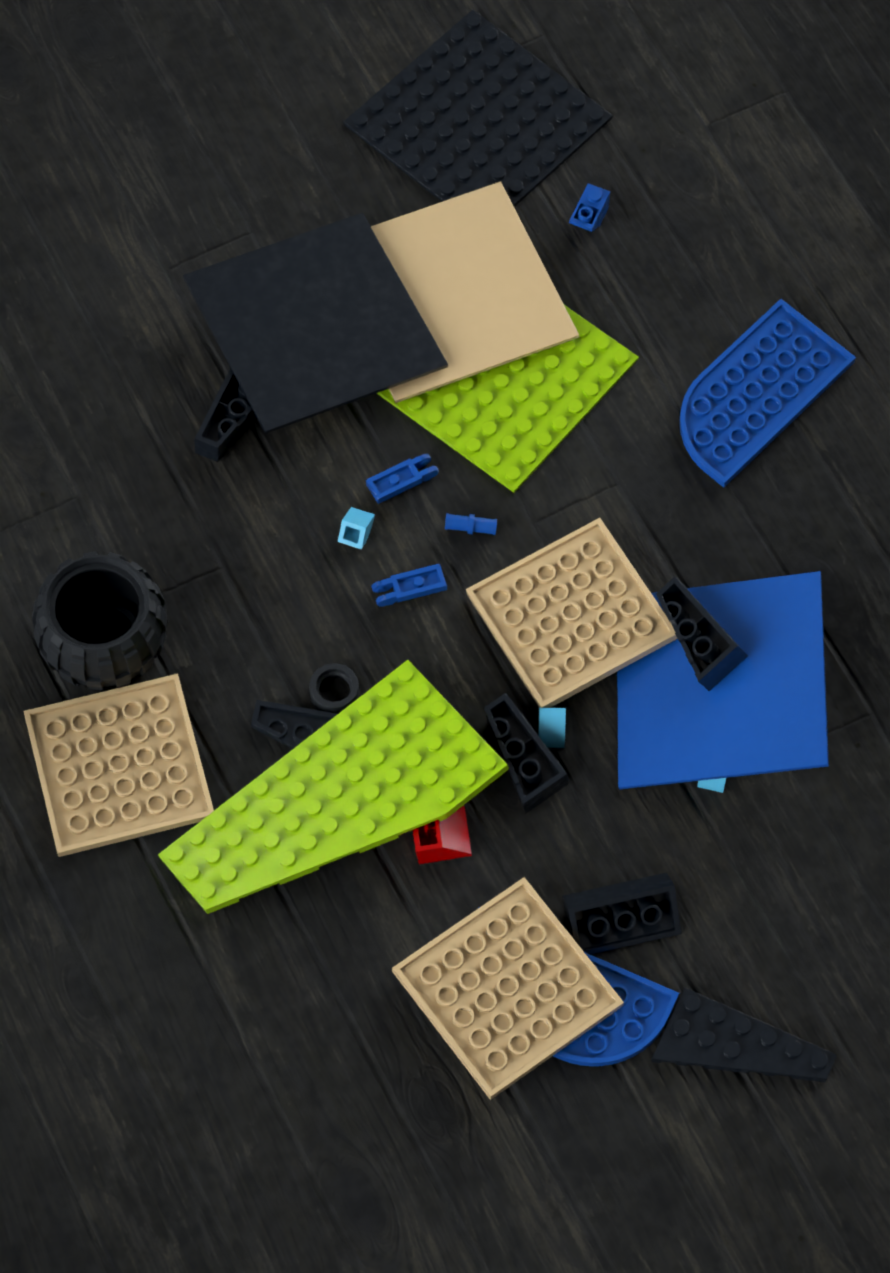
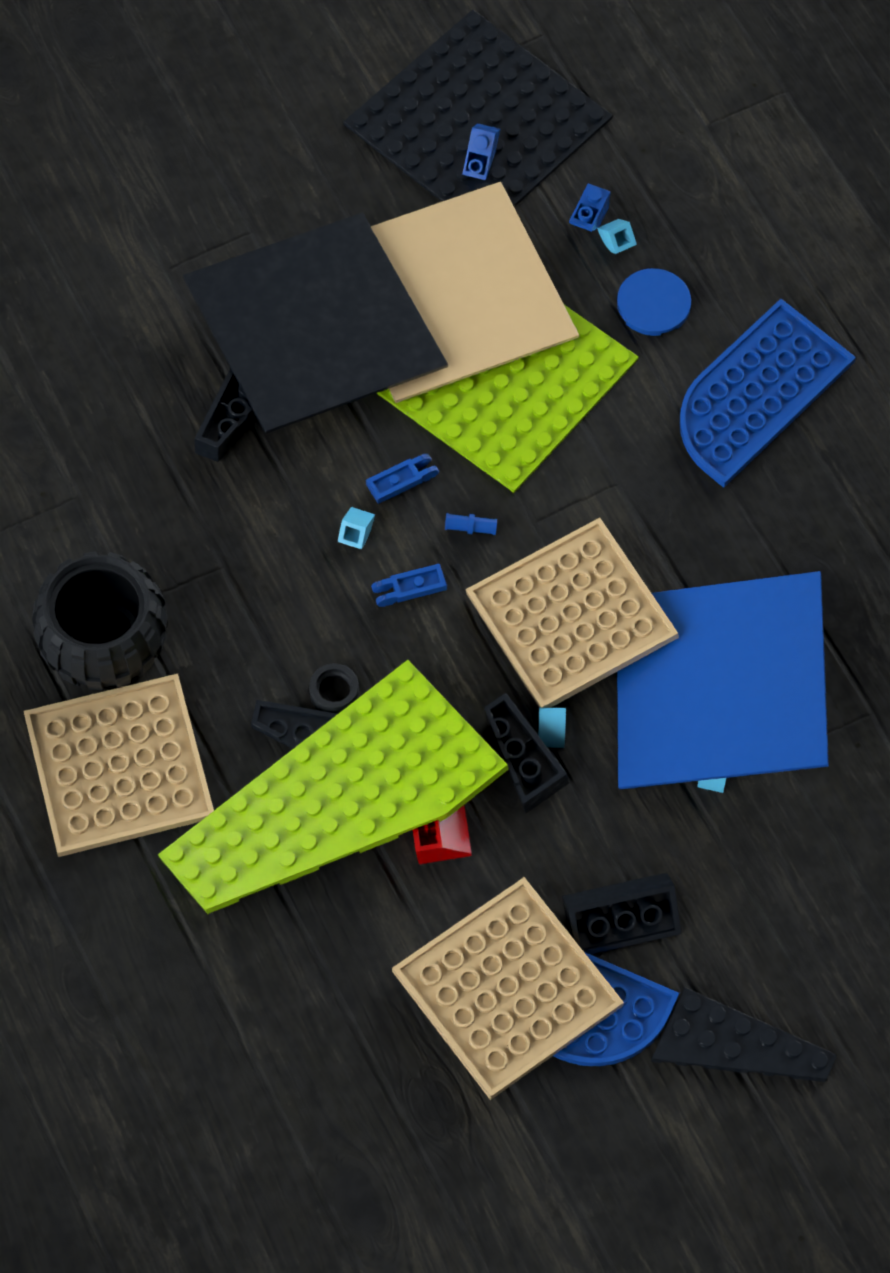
(481, 151): none -> blue slope
(617, 235): none -> medium azure brick
(654, 301): none -> blue tile
(703, 639): black wedge -> none

